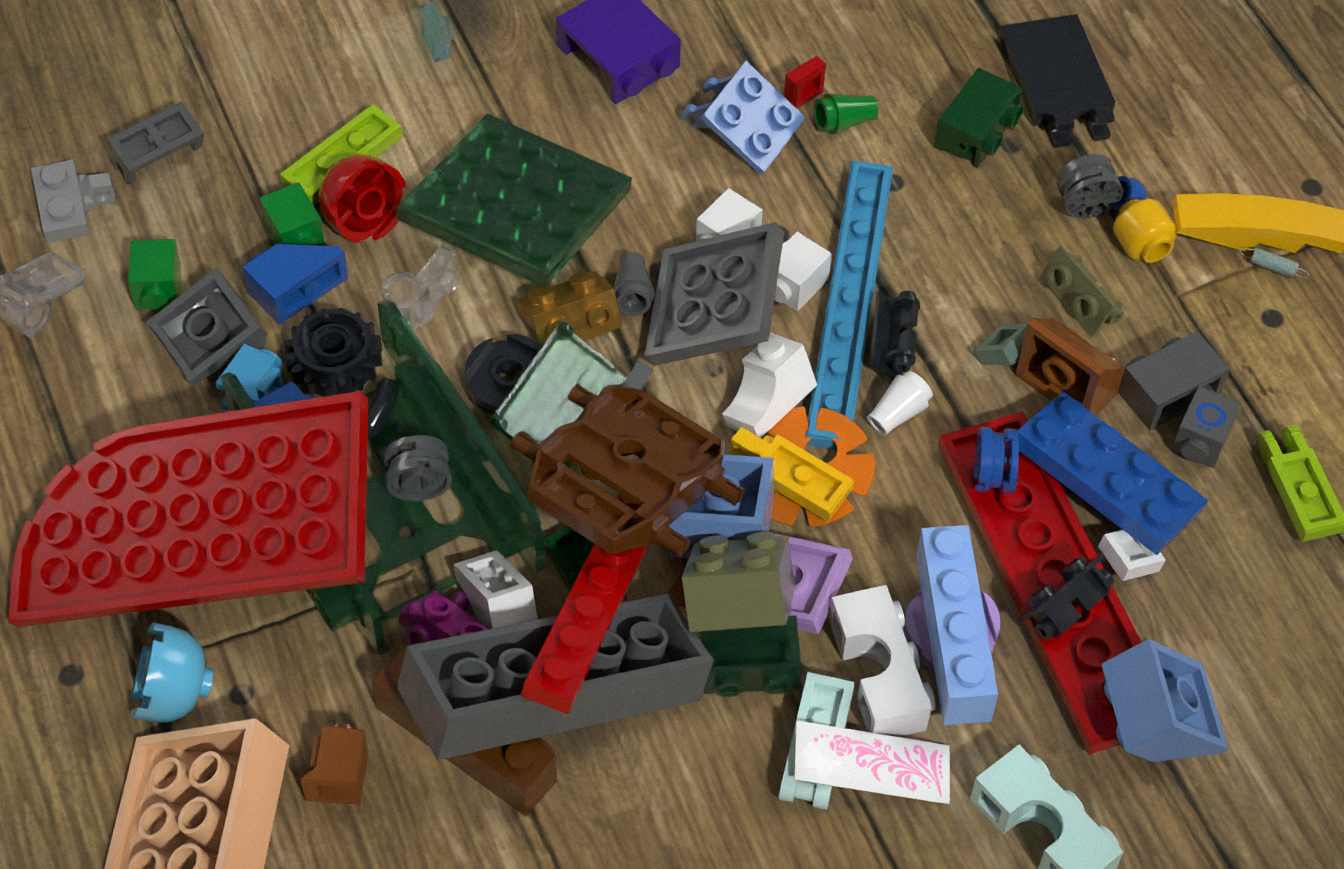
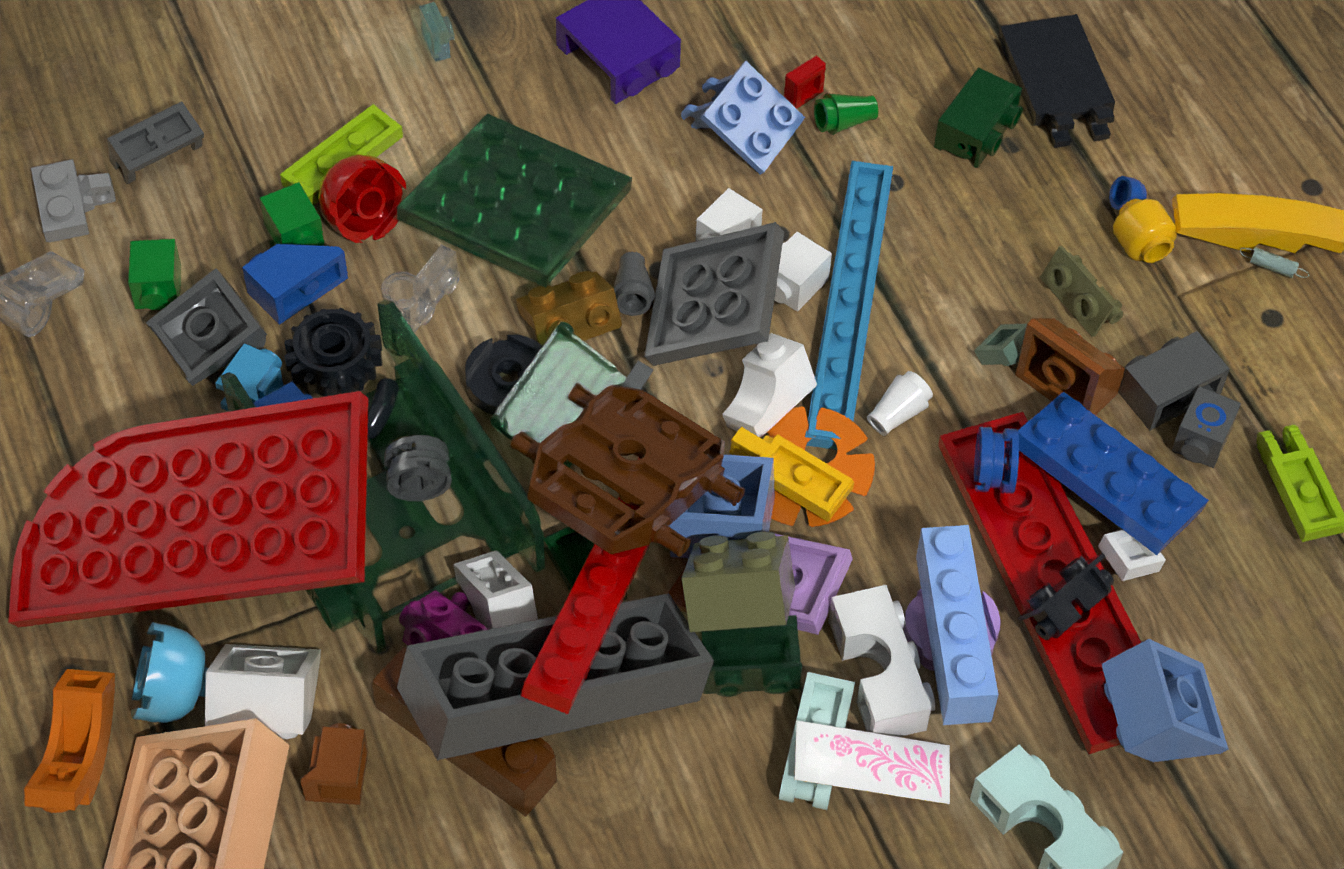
(76, 742): none -> orange arch
(263, 684): none -> white slope
(892, 333): black hinge -> none
(1088, 183): dark grey wheel -> none

